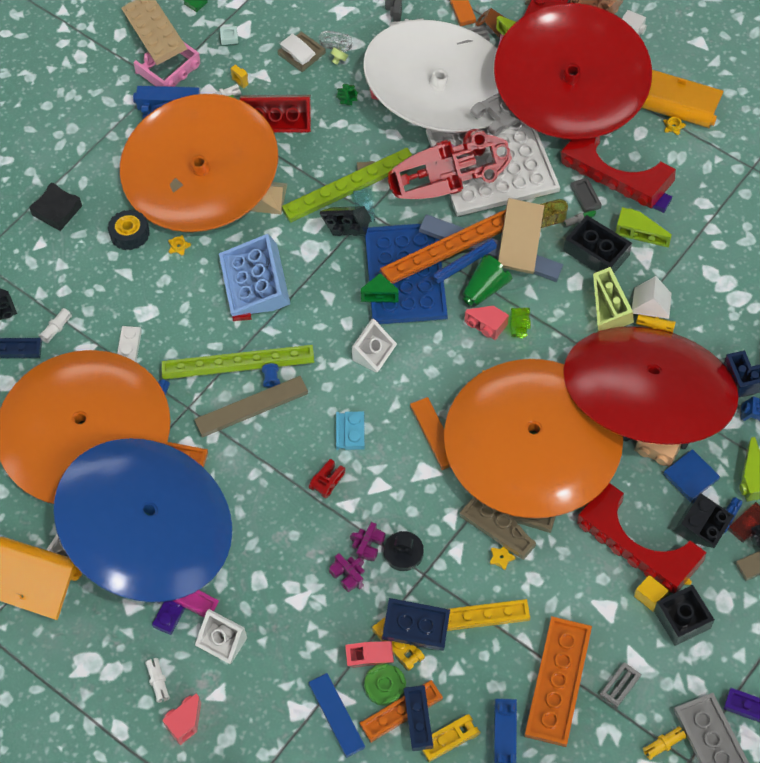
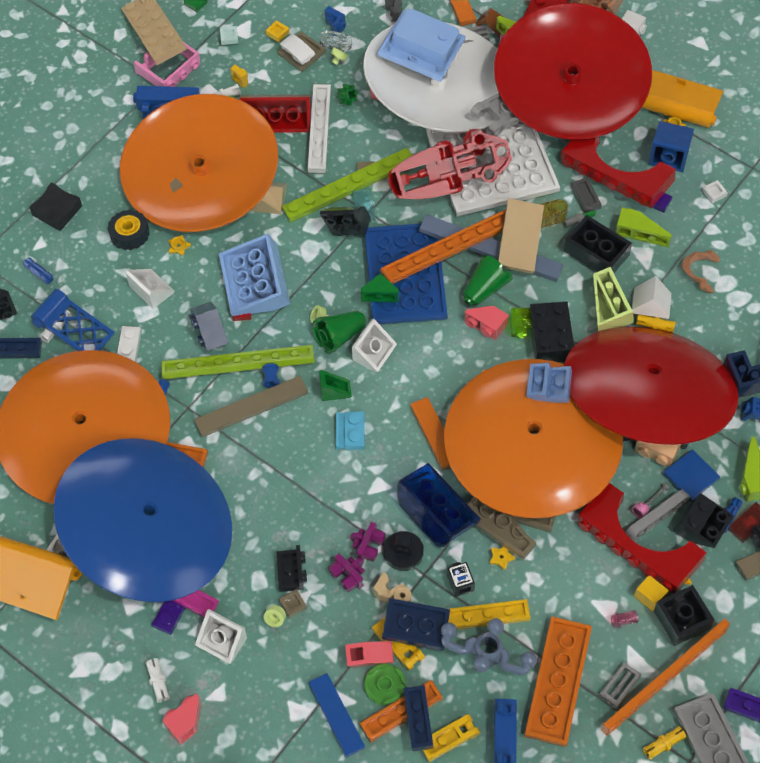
(38, 270): none -> blue axle
(54, 307): none -> blue piece
(149, 286): none -> white slope
(208, 322): none -> brick
(274, 616): none -> yellowish green tile
(277, 31): none -> yellow plate
(290, 569): none -> black bracket
(292, 603): none -> dark tan tile
(317, 311): none -> yellowish green tile
(319, 128): none -> white plate
(322, 483): red piece -> none
(334, 386): none -> green slope
(335, 19): none -> blue bracket
(337, 329): none -> green cone
(399, 592): none -> tan leg
(422, 44): none -> light blue piece
(435, 506): none -> clear blue windscreen
(460, 578): none -> black brick
(464, 261): blue axle -> none
(483, 660): none -> sand blue wheel
(549, 383): none -> medium blue slope
(551, 331): none -> black brick
(625, 618): none -> clear pink pin
(642, 509): none -> bright pink hinge
(657, 515): none -> light grey beam
(665, 677): none -> orange tile
(671, 145): none -> blue slope
(686, 265): none -> nougat helmet
(714, 191): none -> white tile

